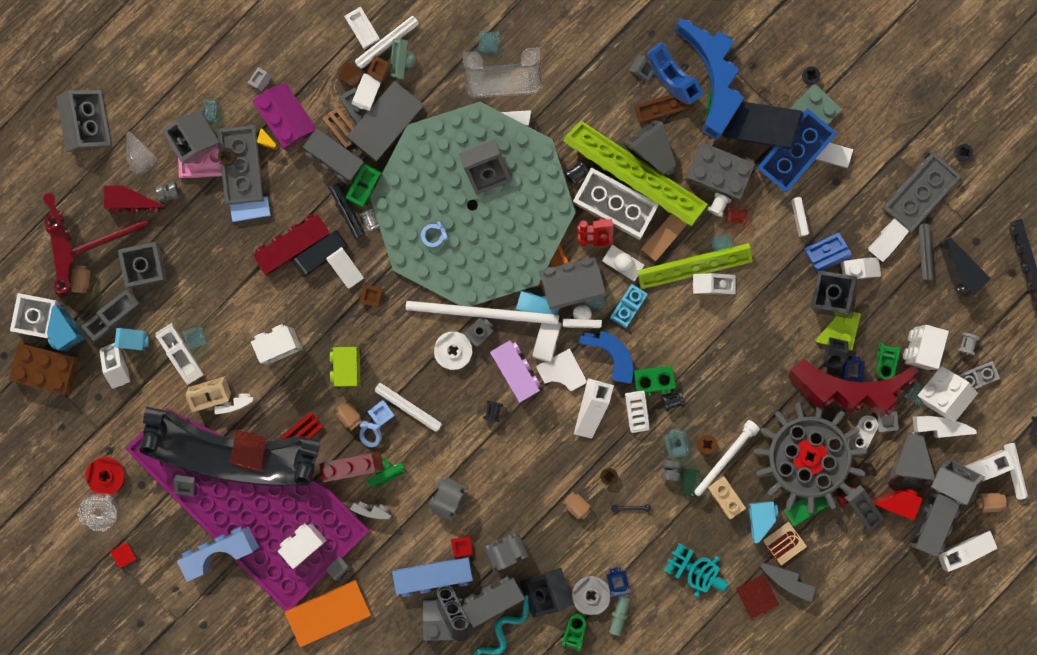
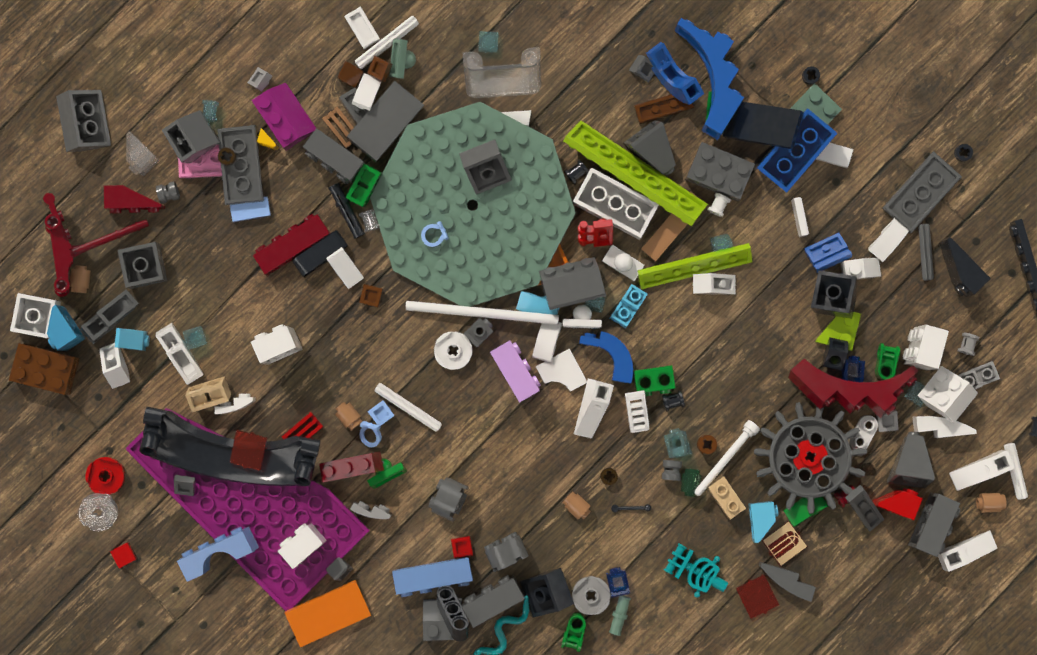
(345, 366): lime brick -> none
(493, 411): black bush -> none
(736, 216): clear red bush -> none
(957, 482): brick -> none

